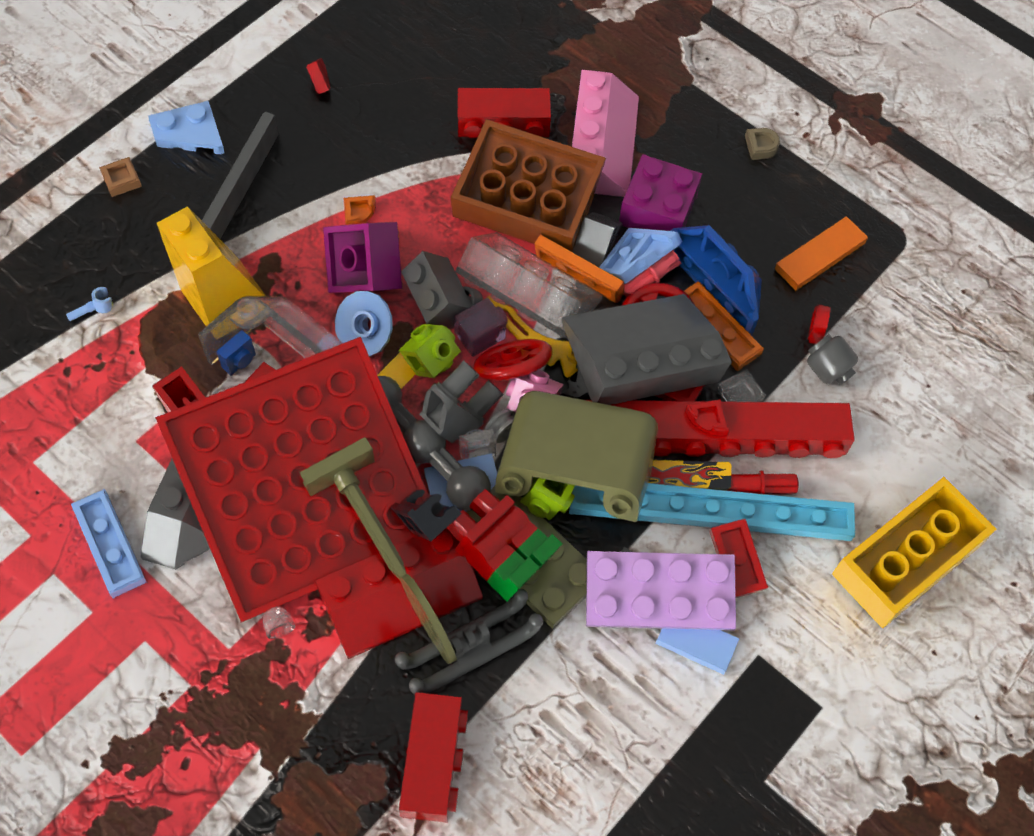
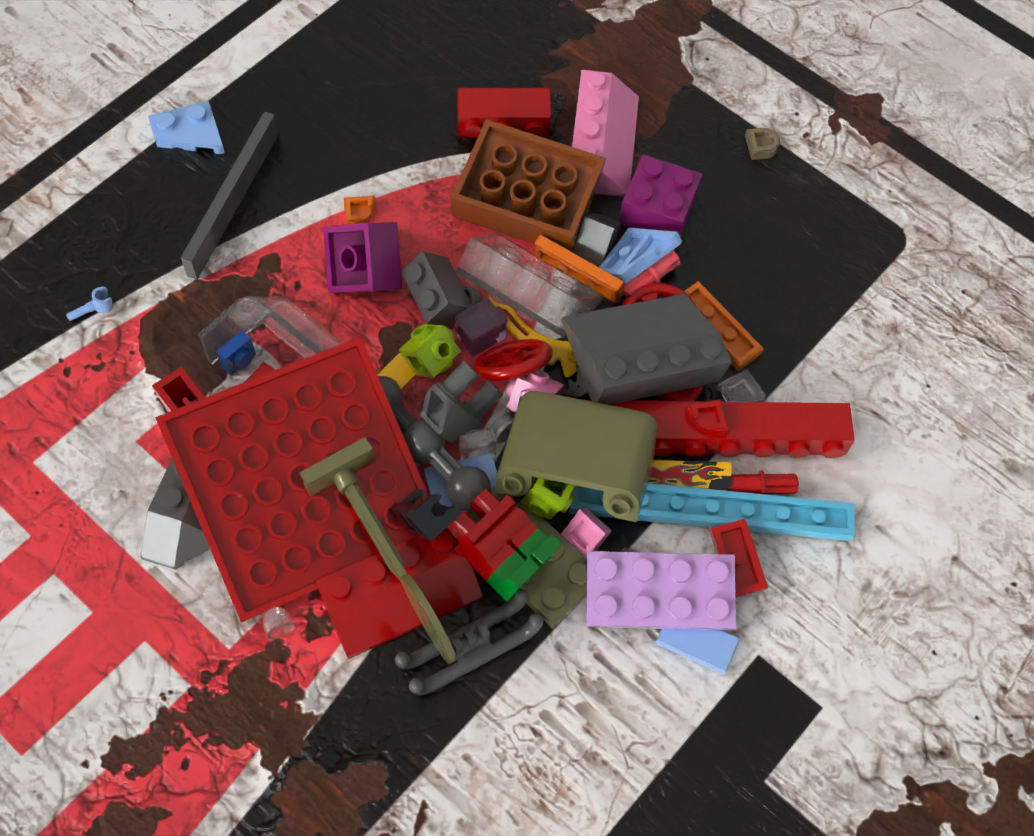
(108, 543): light blue tile -> none
(120, 176): medium nougat tile -> none
(204, 265): yellow slope -> none
(319, 75): red tile -> none
(353, 319): light blue dish -> none
(433, 758): red brick -> none
(585, 532): none -> bright pink plate
(721, 271): blue wedge -> none
(819, 323): red tile -> none
(821, 253): orange tile -> none
(832, 360): dark grey head -> none
(913, 552): yellow brick -> none

